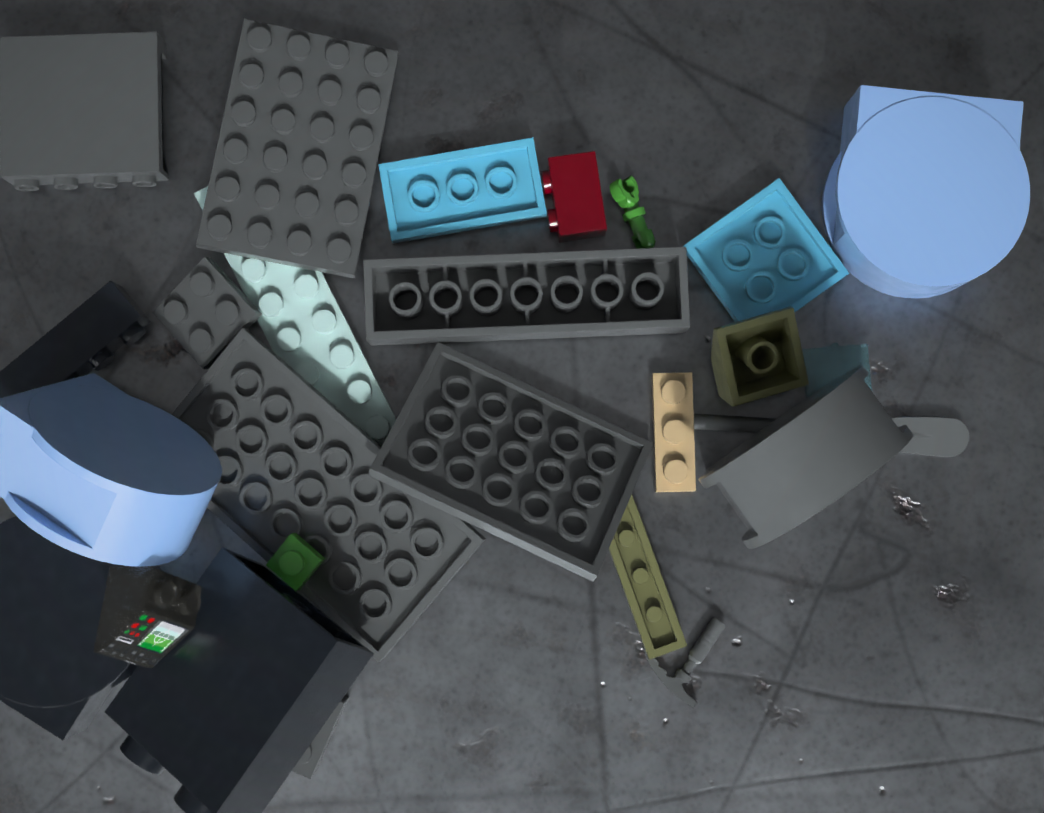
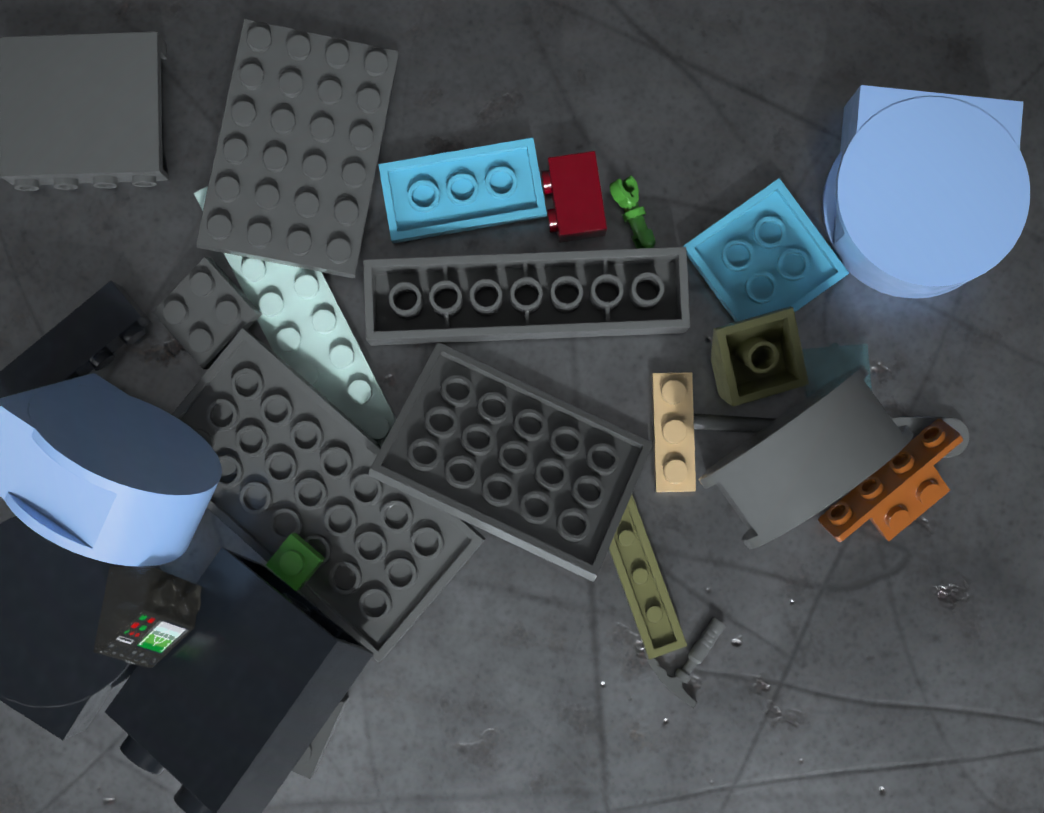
(898, 489): none -> dark orange bracket

